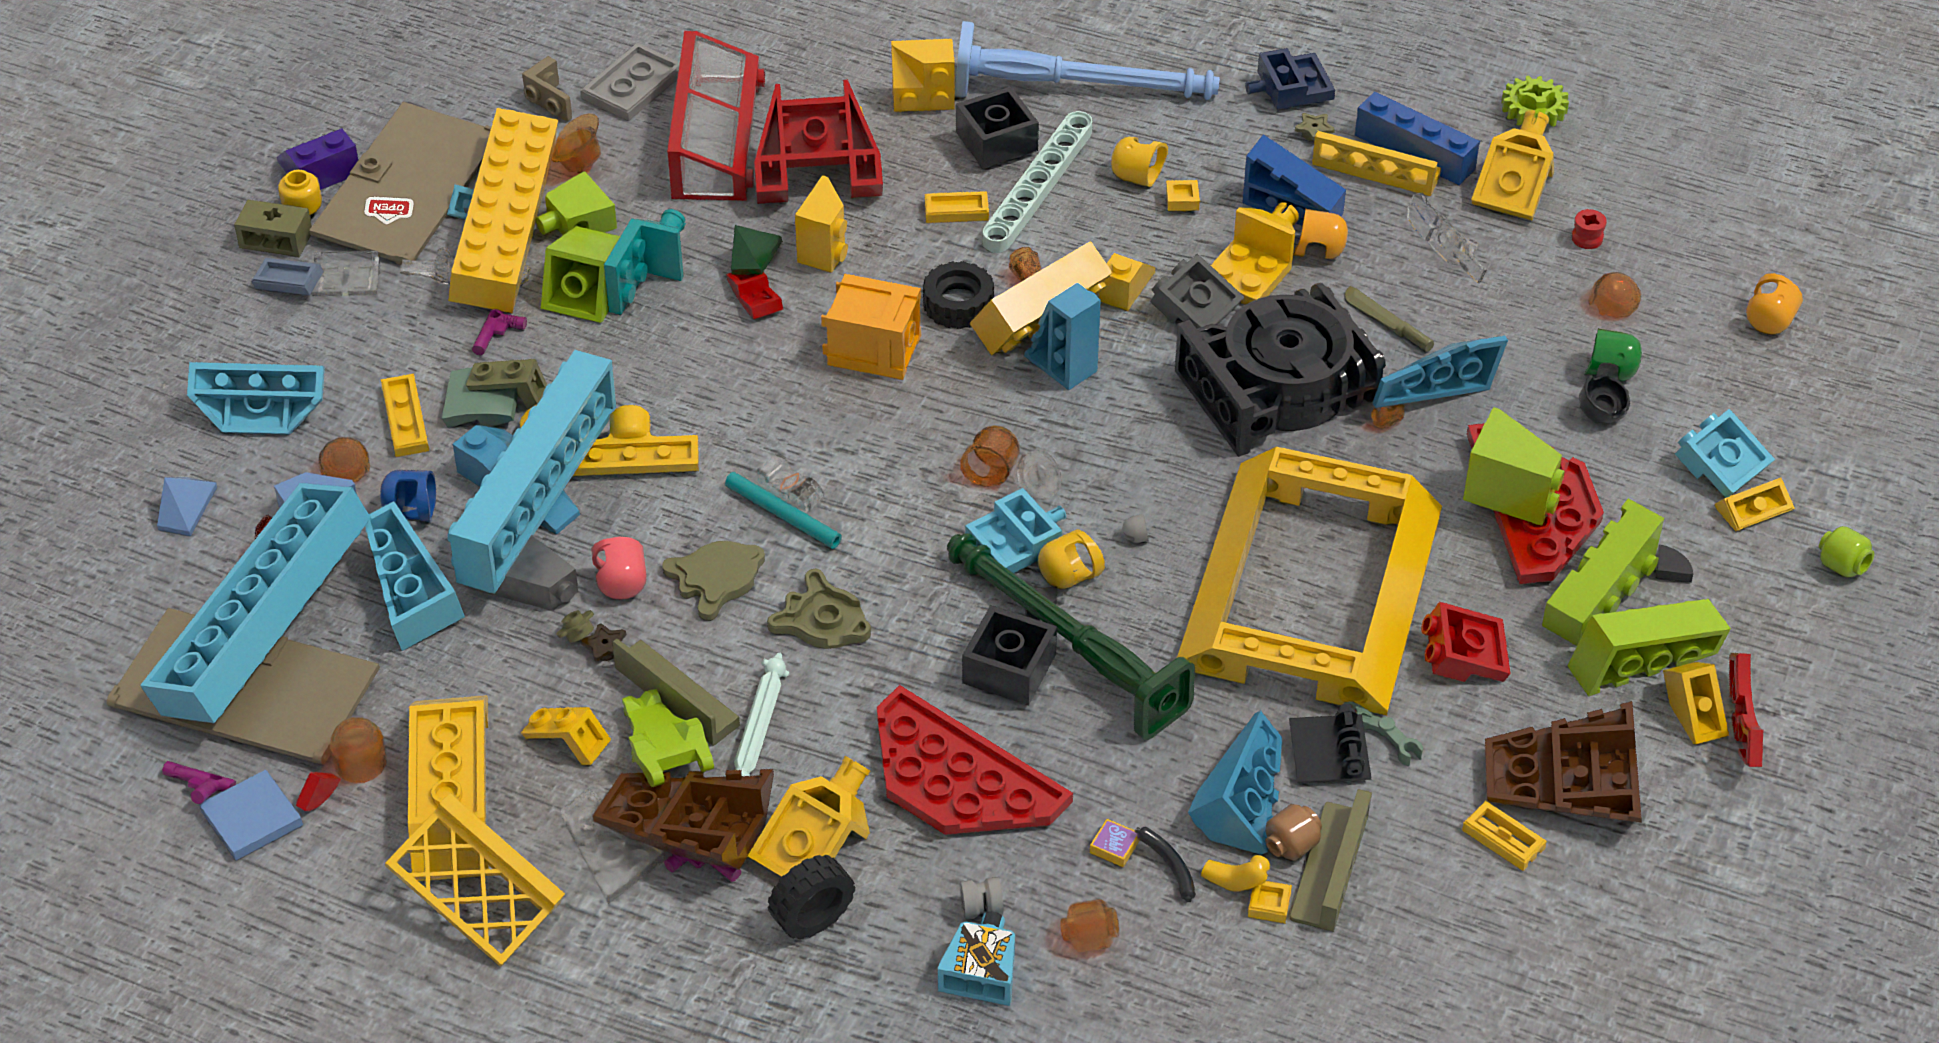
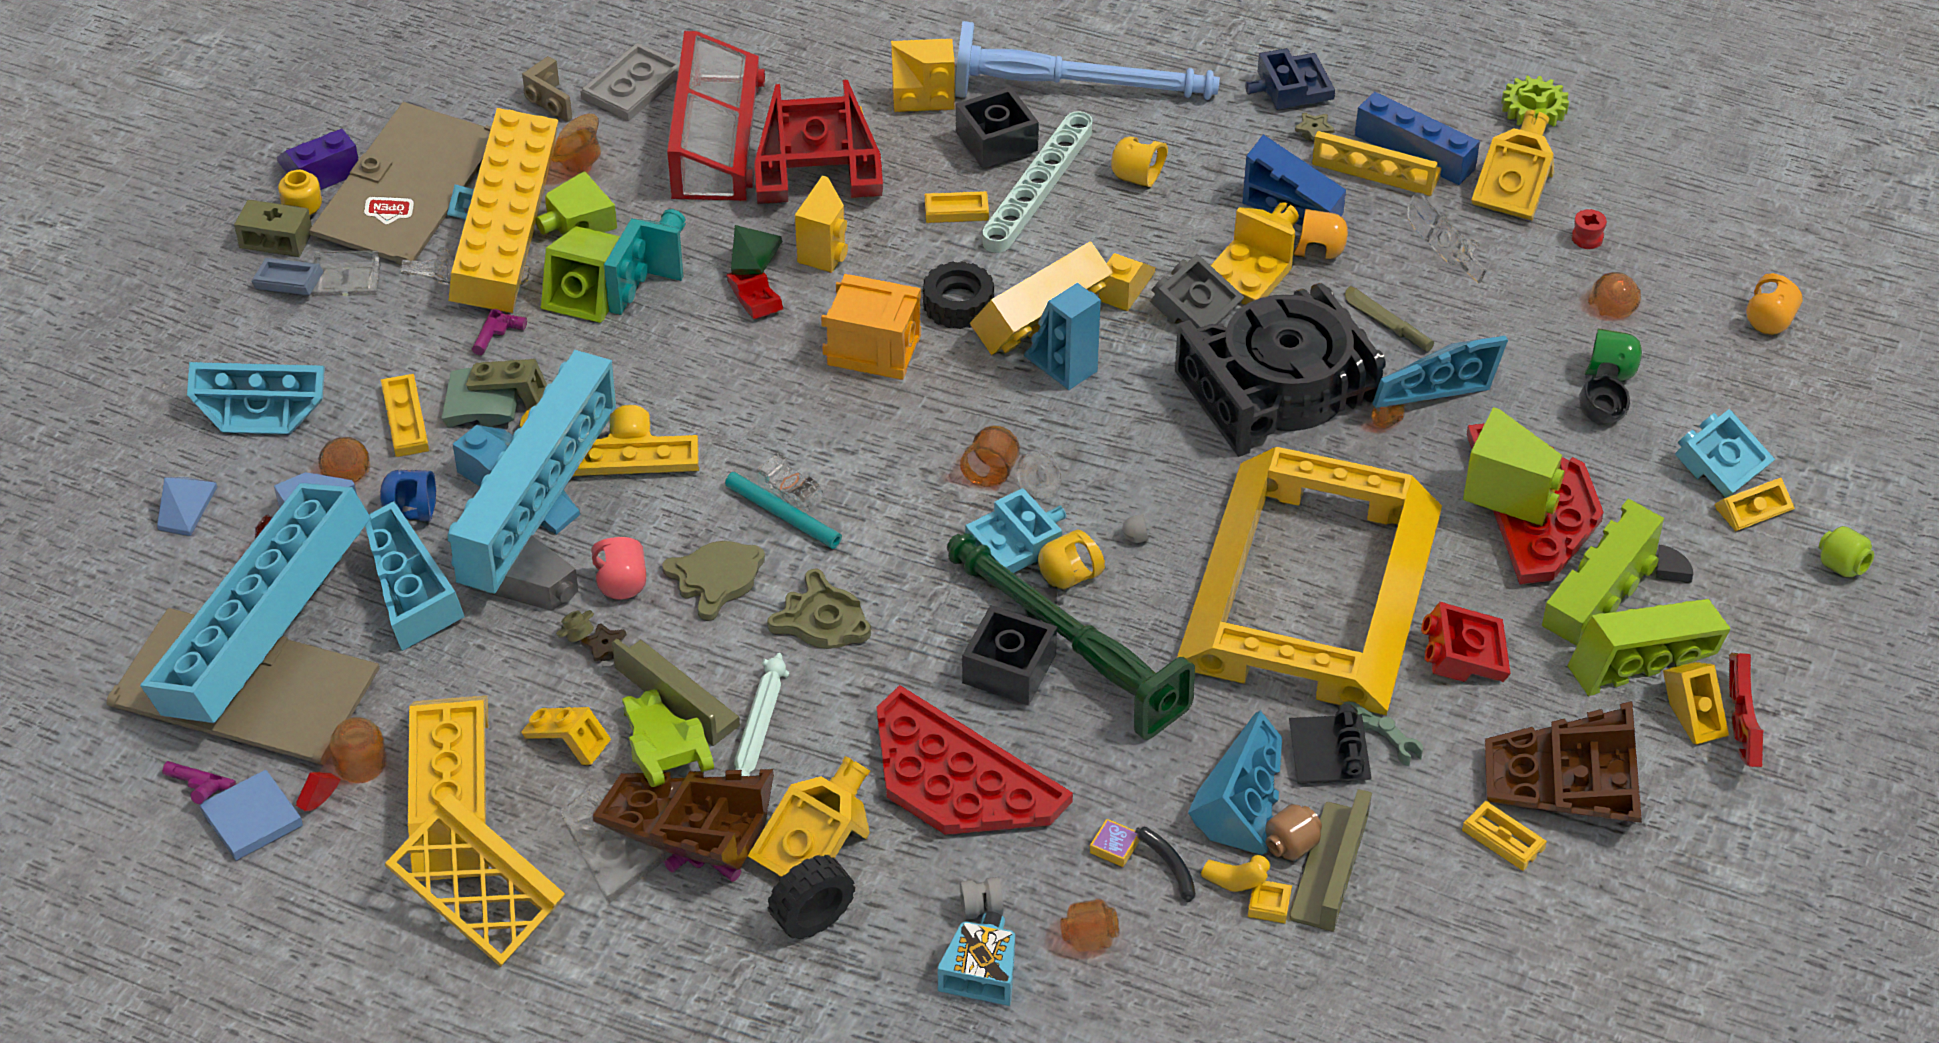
(1024, 263): clear orange cone -> none
(1182, 195): yellow plate -> none

